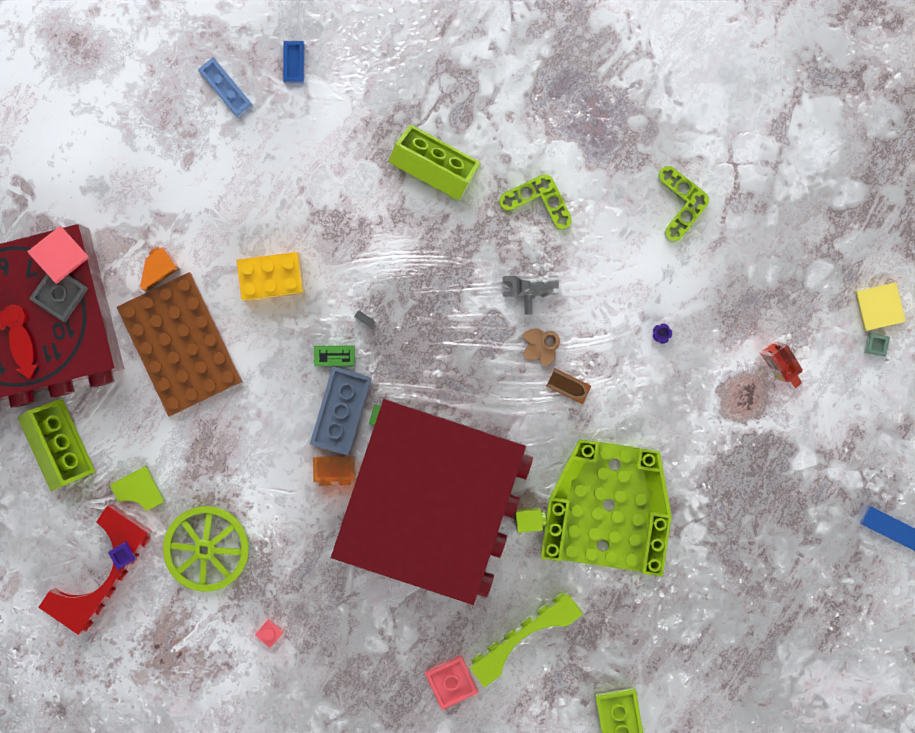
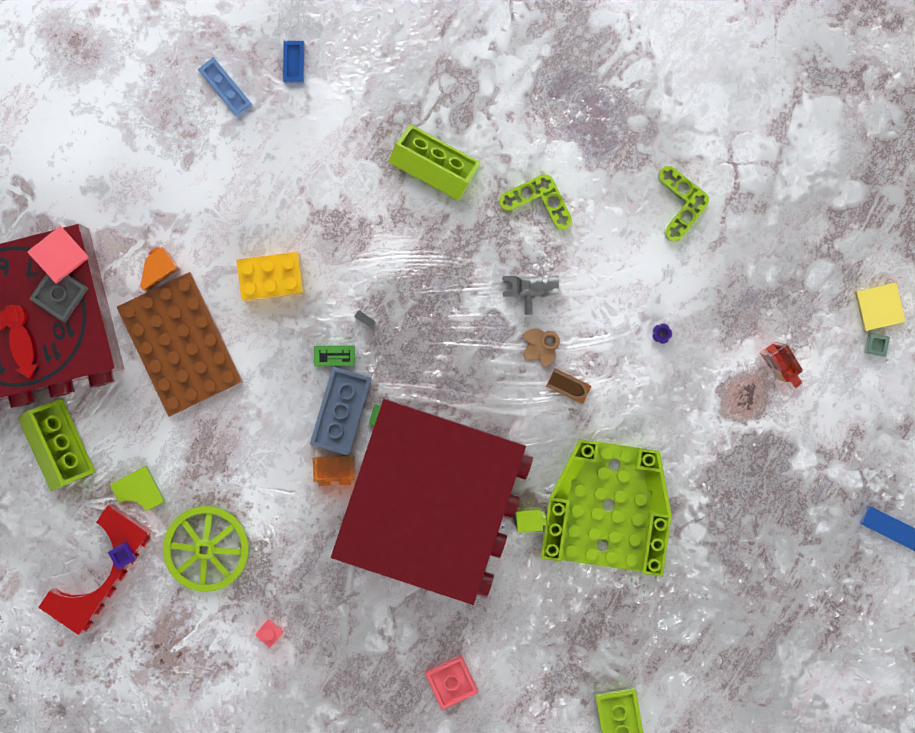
(559, 613): lime arch -> none

